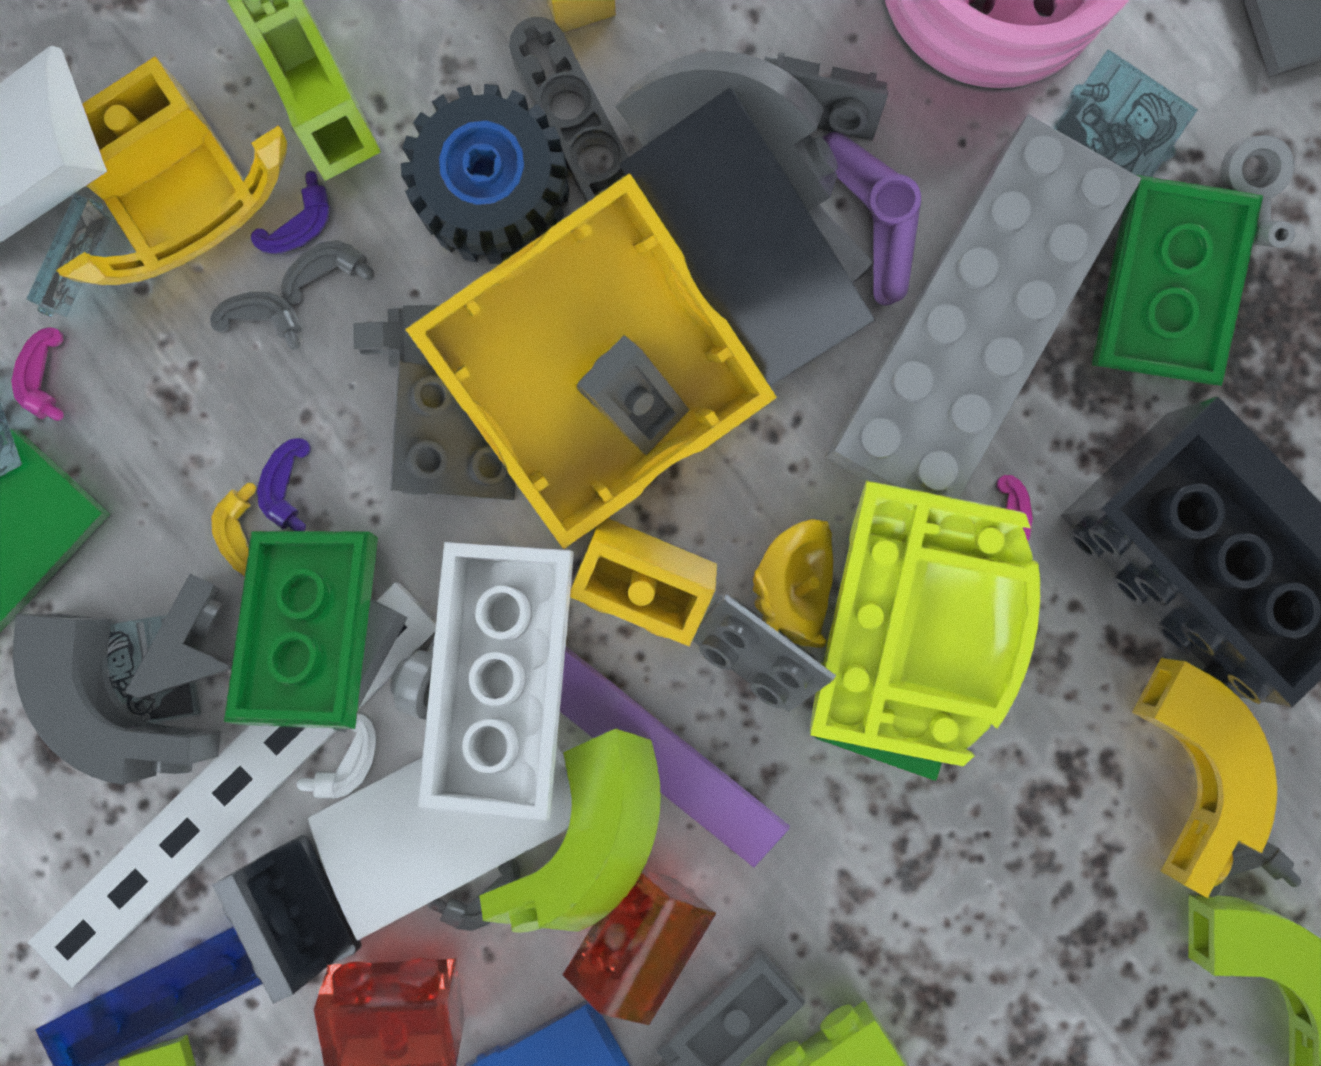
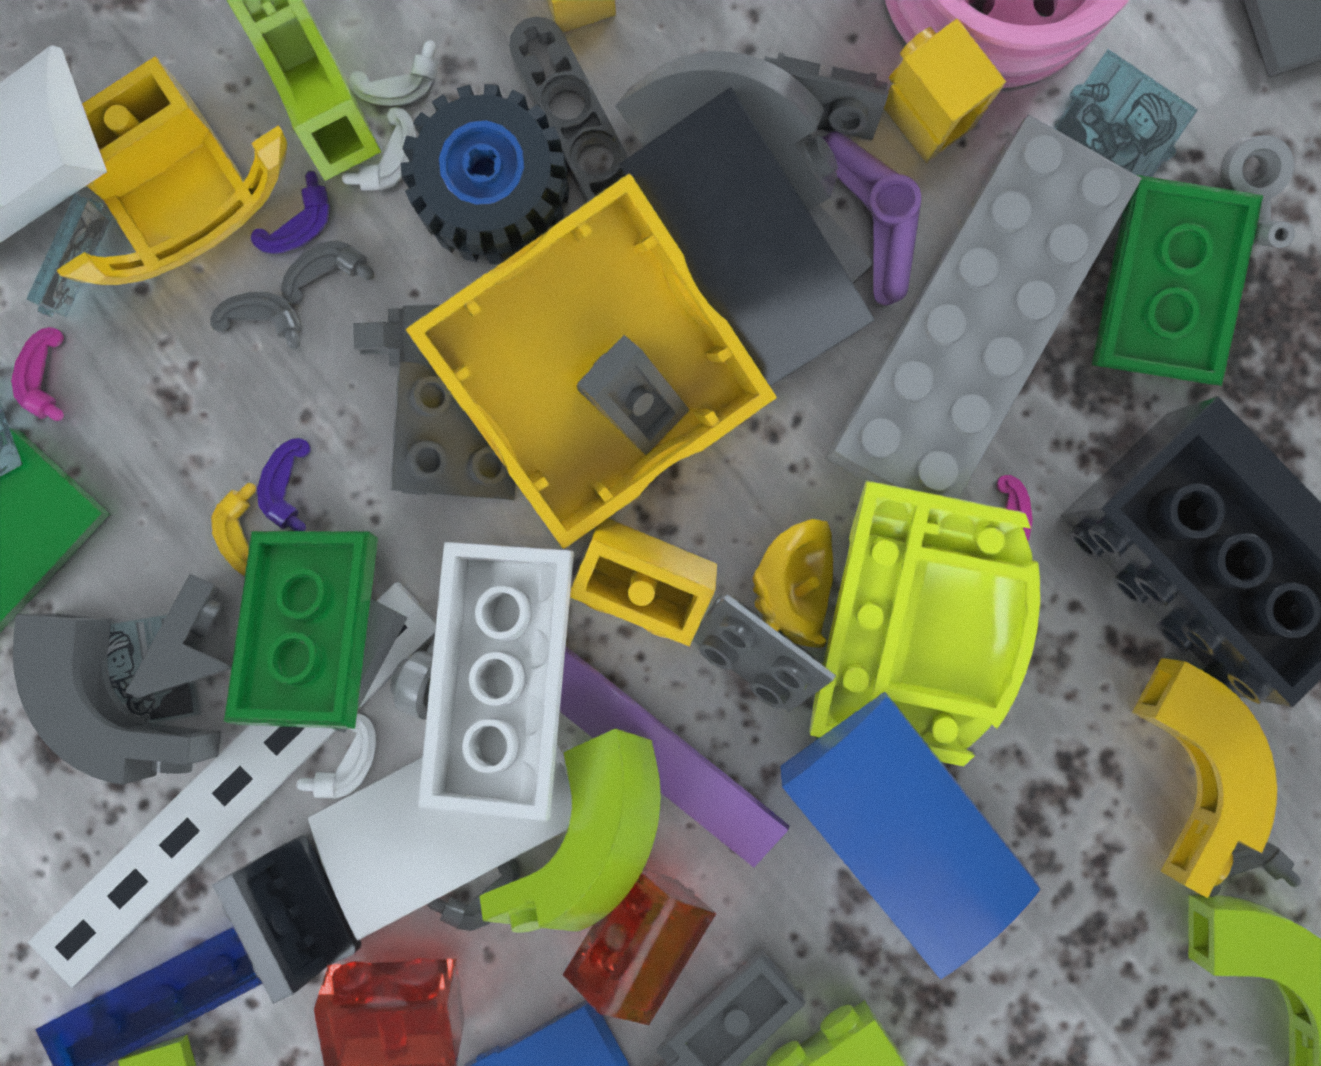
(388, 171): none -> white piece
(400, 89): none -> white piece
(910, 834): none -> blue slope
(941, 88): none -> yellow piece

